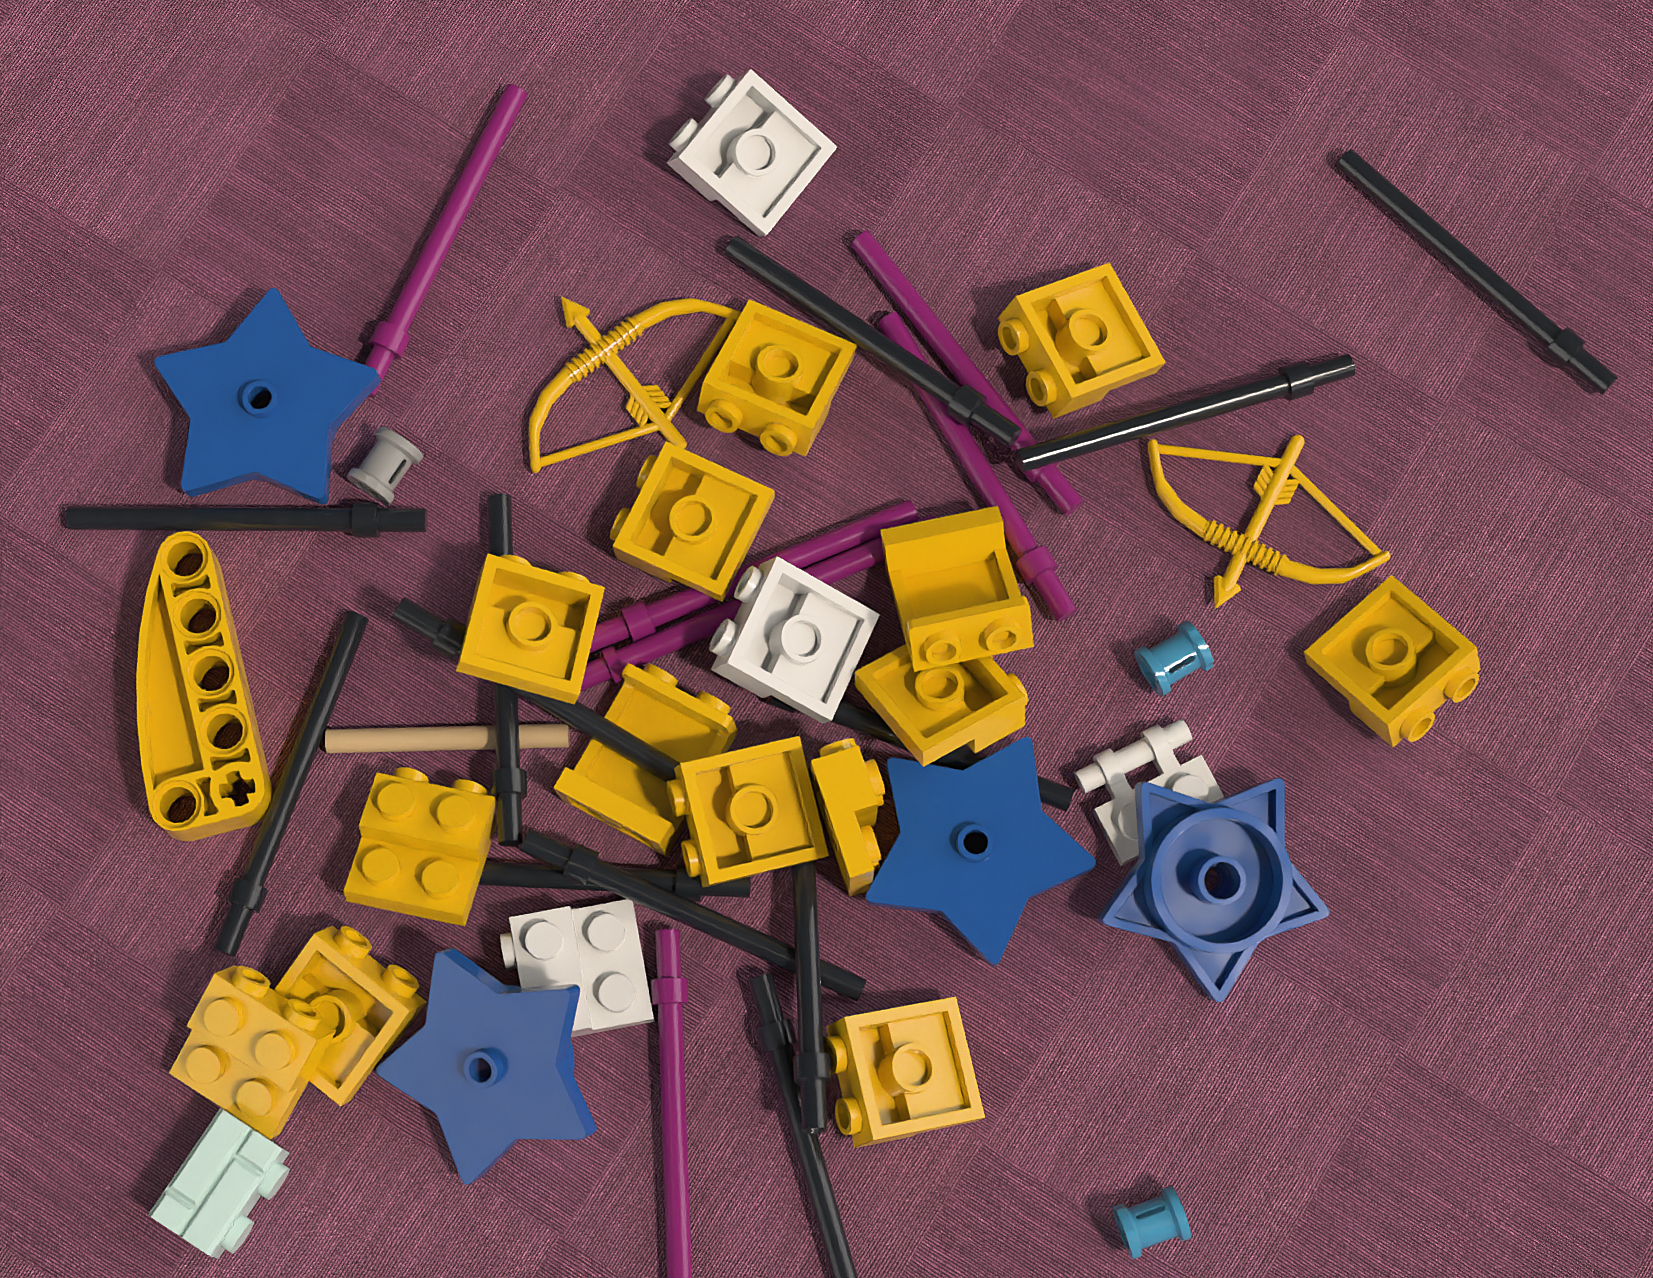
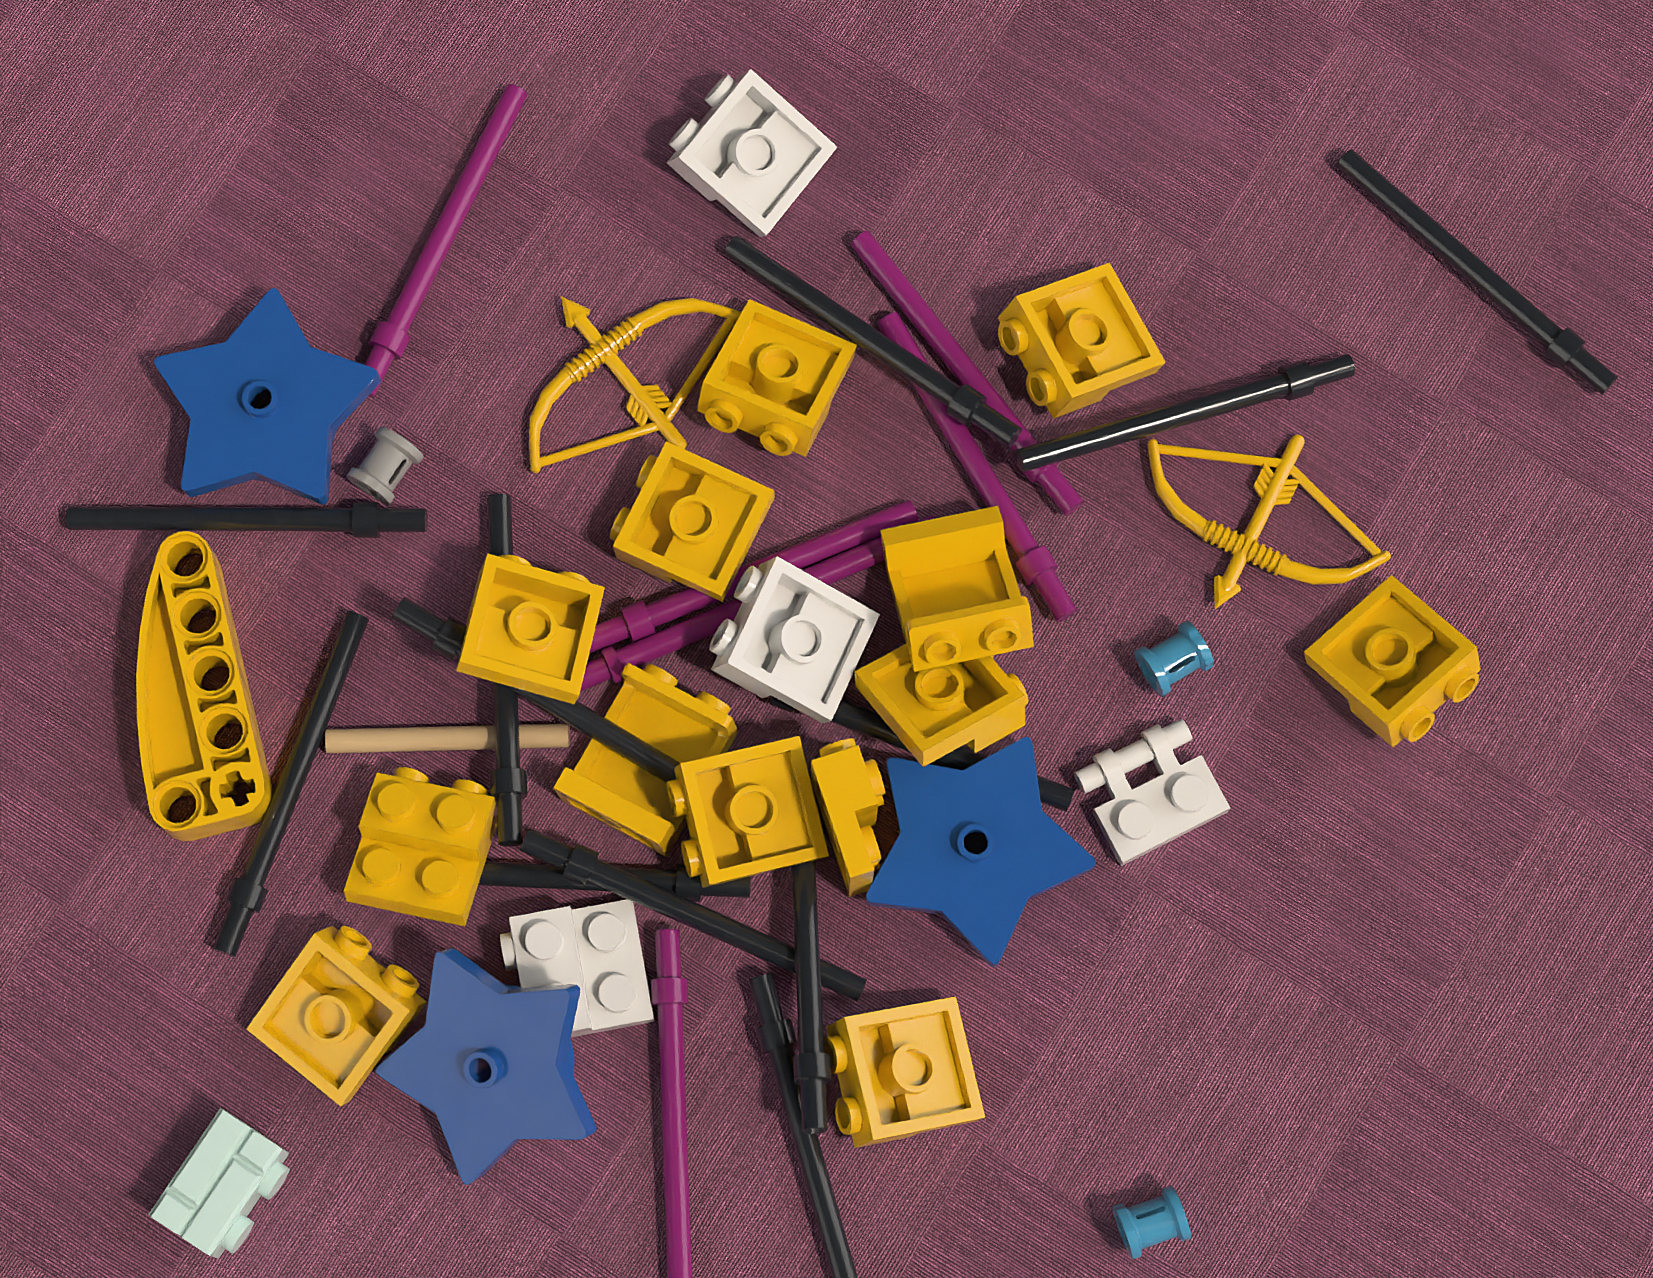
(251, 1049): yellow plate -> none
(1255, 890): blue plate -> none

